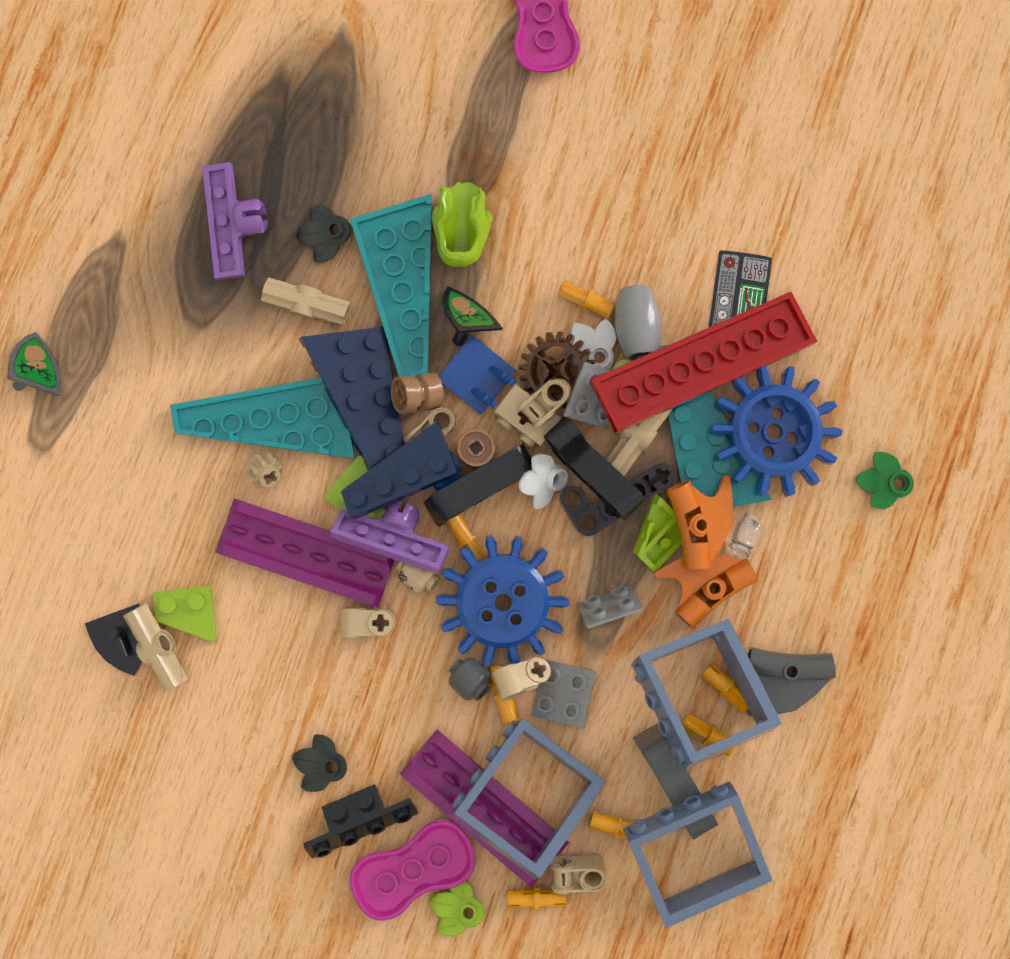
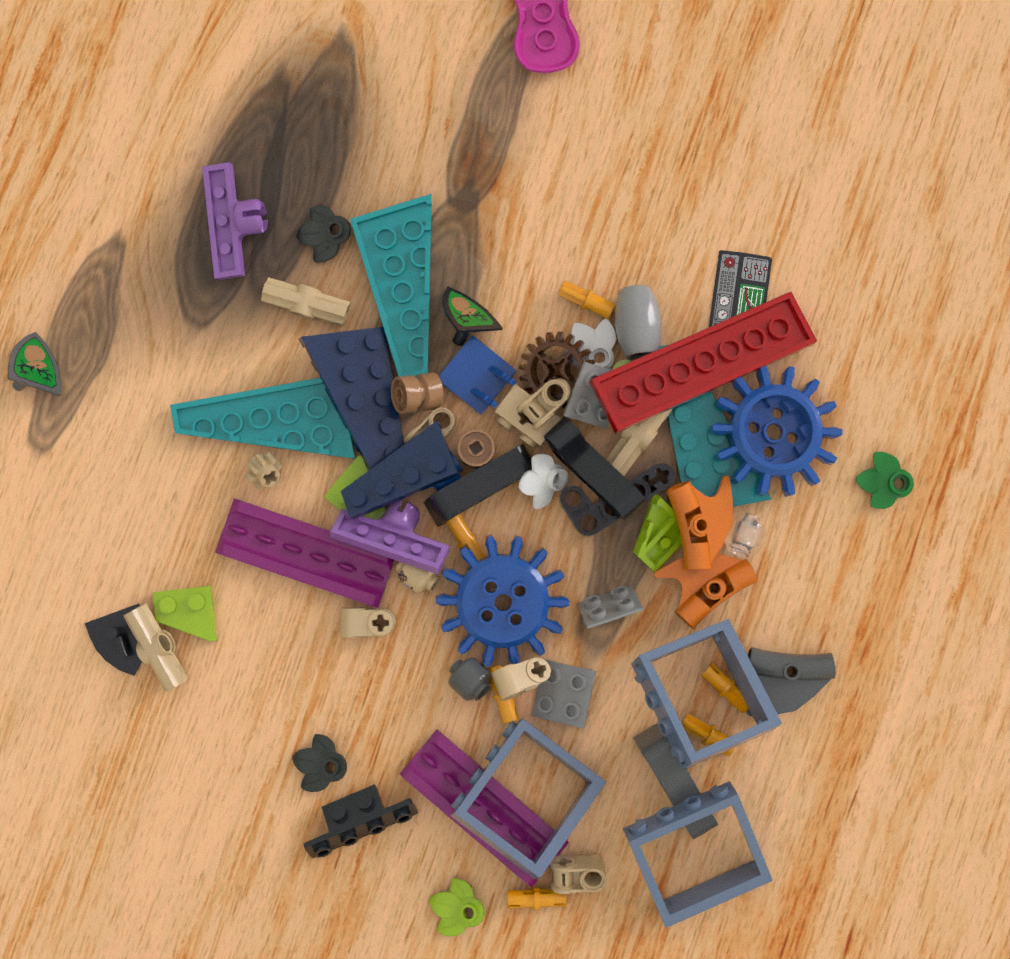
(432, 860): dark pink plate -> none
(461, 224): lime hair -> none
(608, 824): light orange axle -> none

